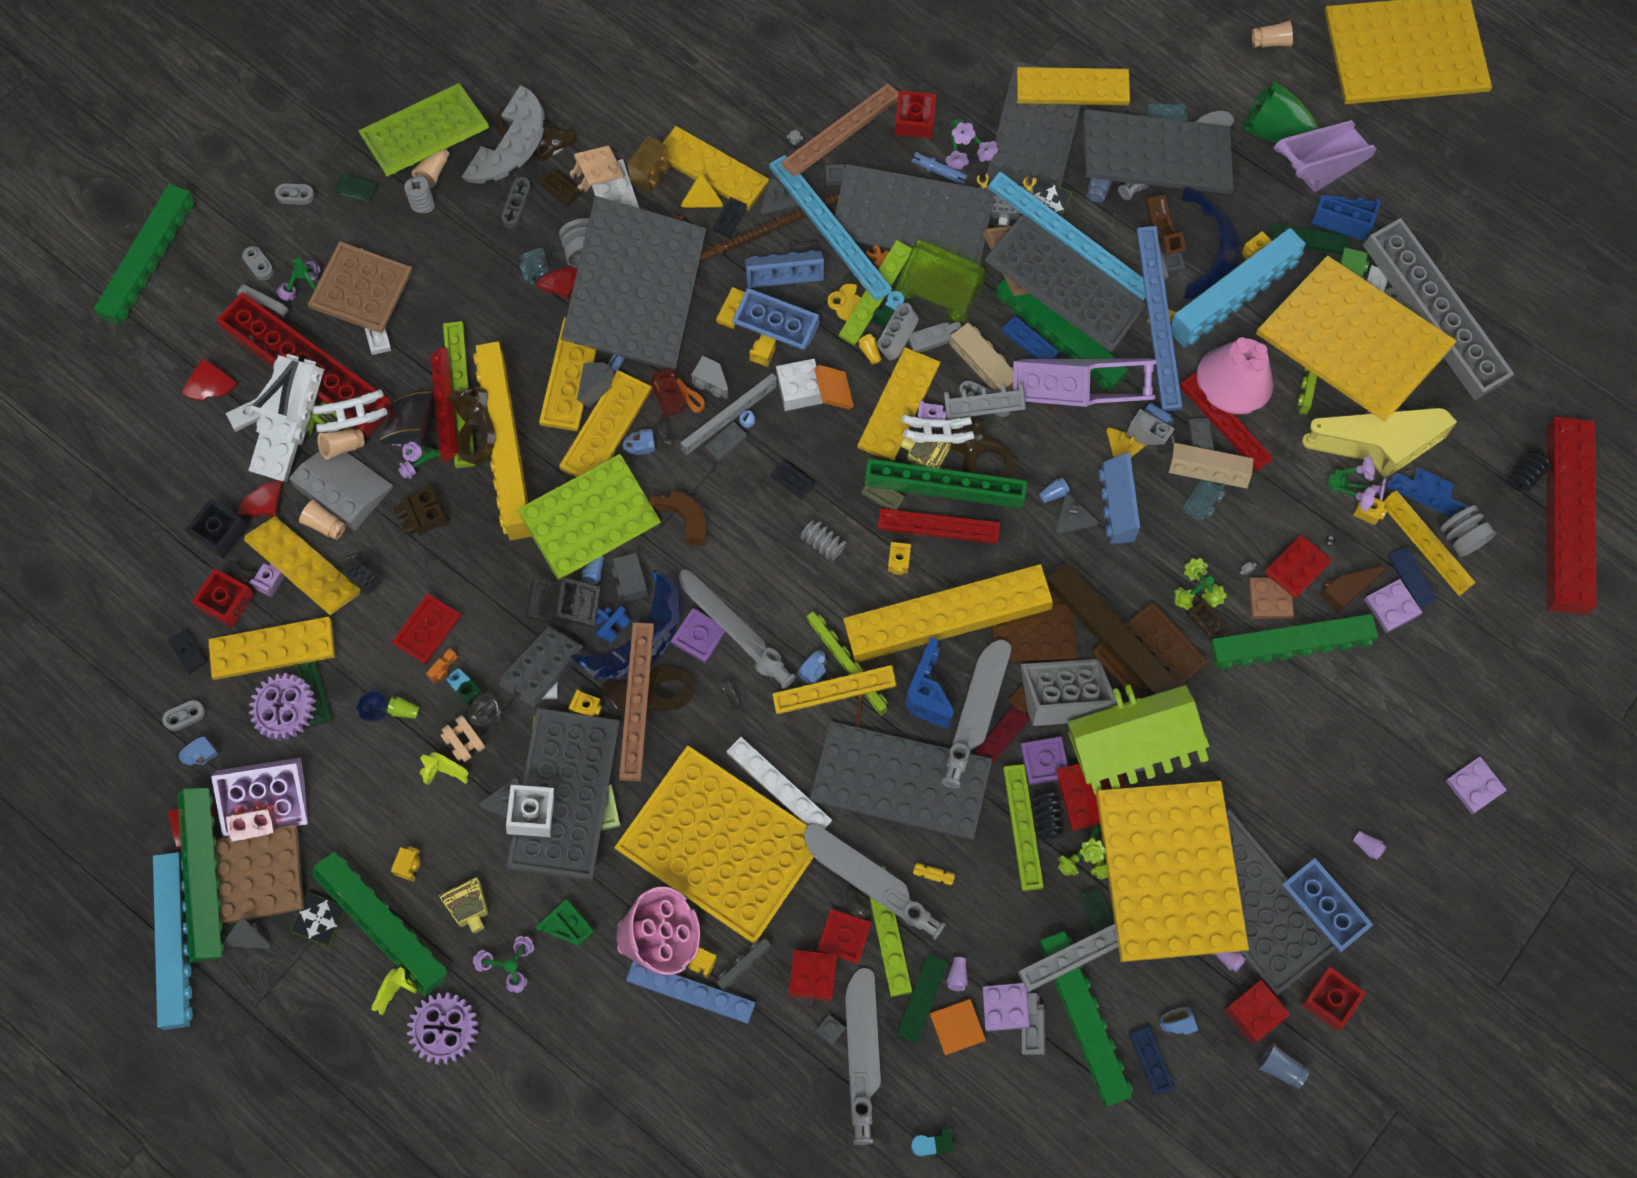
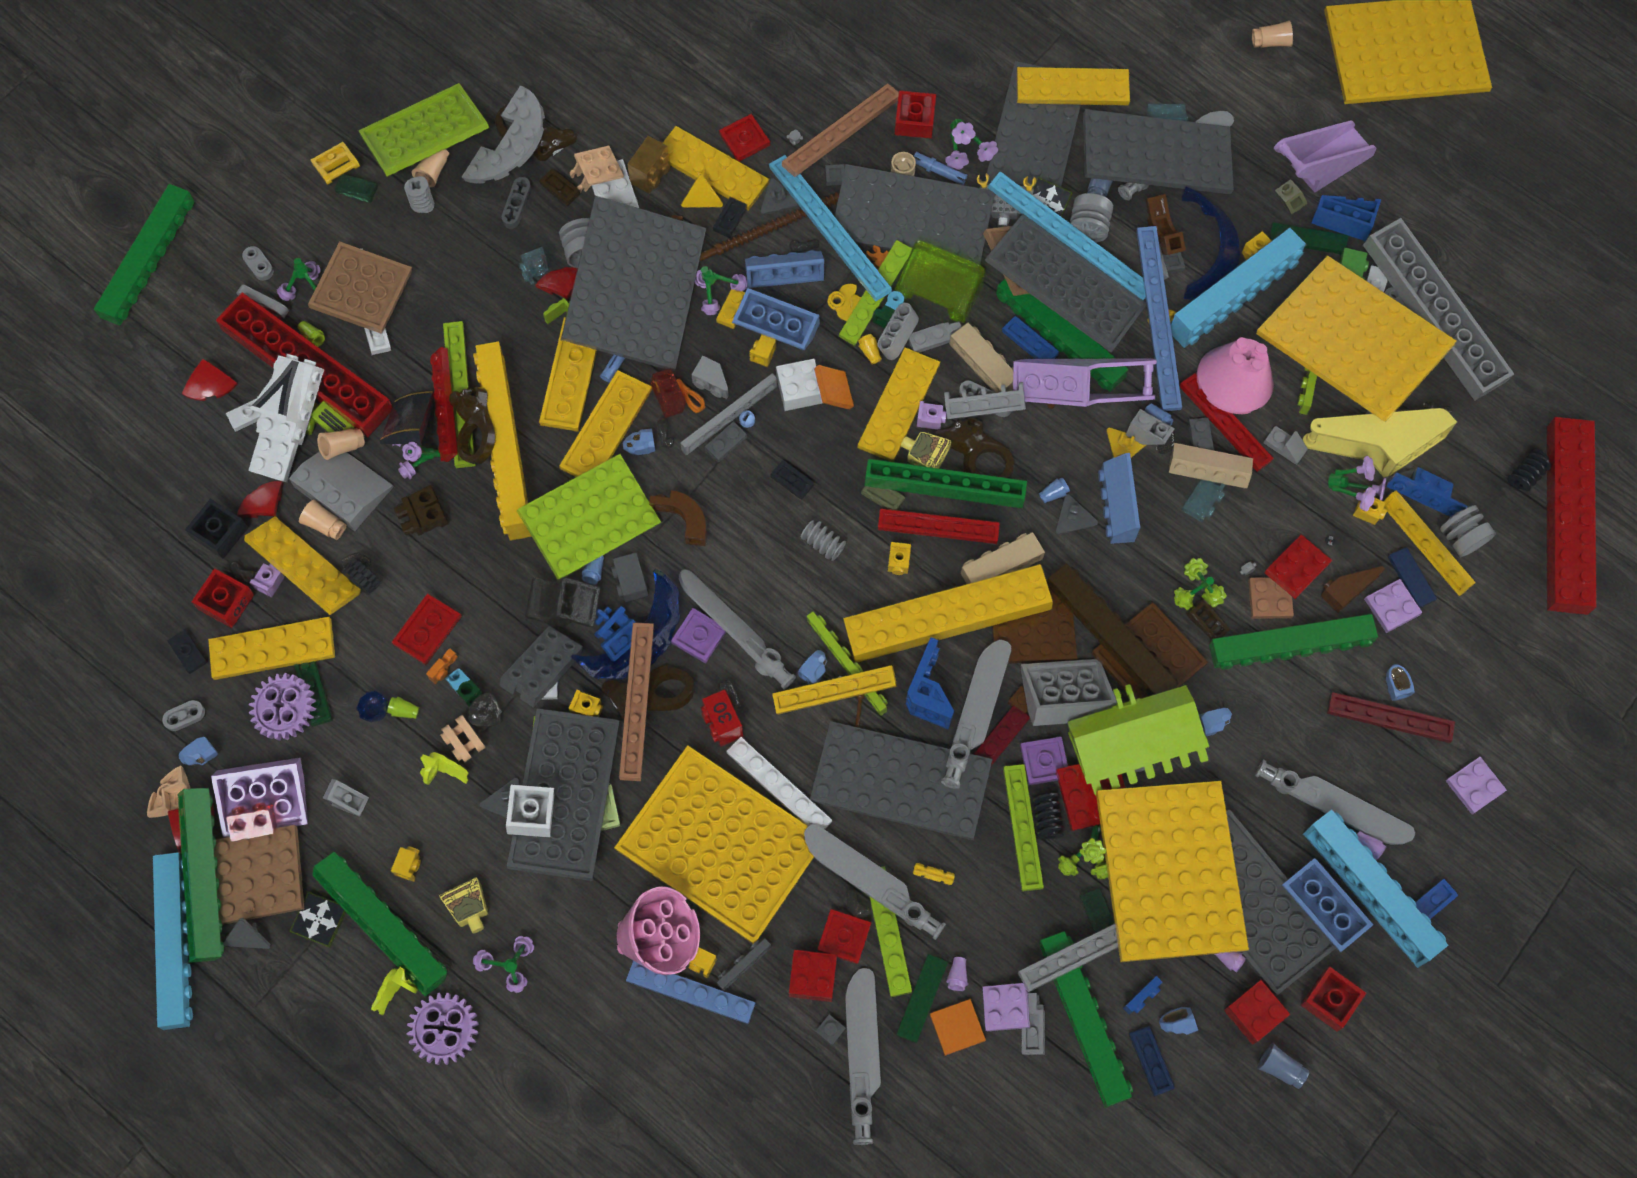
(166, 796): none -> light nougat brick
(295, 194): light grey plate -> none
(311, 333): none -> lime cone
(333, 158): none -> yellow plate
(339, 409): white piece -> none
(345, 798): none -> light grey slope
(555, 310): none -> lime bracket
(567, 924): green wing -> none
(594, 382): dark grey slope -> none
(619, 641): none -> blue plate
(706, 278): none -> plant
(723, 720): none -> red brick
(744, 137): none -> red plate
(903, 163): none -> tan wheel
(929, 1146): leg -> none
(947, 425): white piece -> none
(1006, 559): none -> tan brick
(1092, 215): none -> light grey wheel
(1150, 990): none -> blue plate
(1215, 720): none -> medium blue rock
(1278, 115): green cylinder -> none
(1288, 446): none -> light grey slope
(1291, 196): none -> olive brick
(1327, 796): none -> light grey piece
(1375, 888): none -> medium azure brick
(1391, 717): none -> dark red plate
(1399, 683): none -> rock
(1436, 899): none -> blue plate

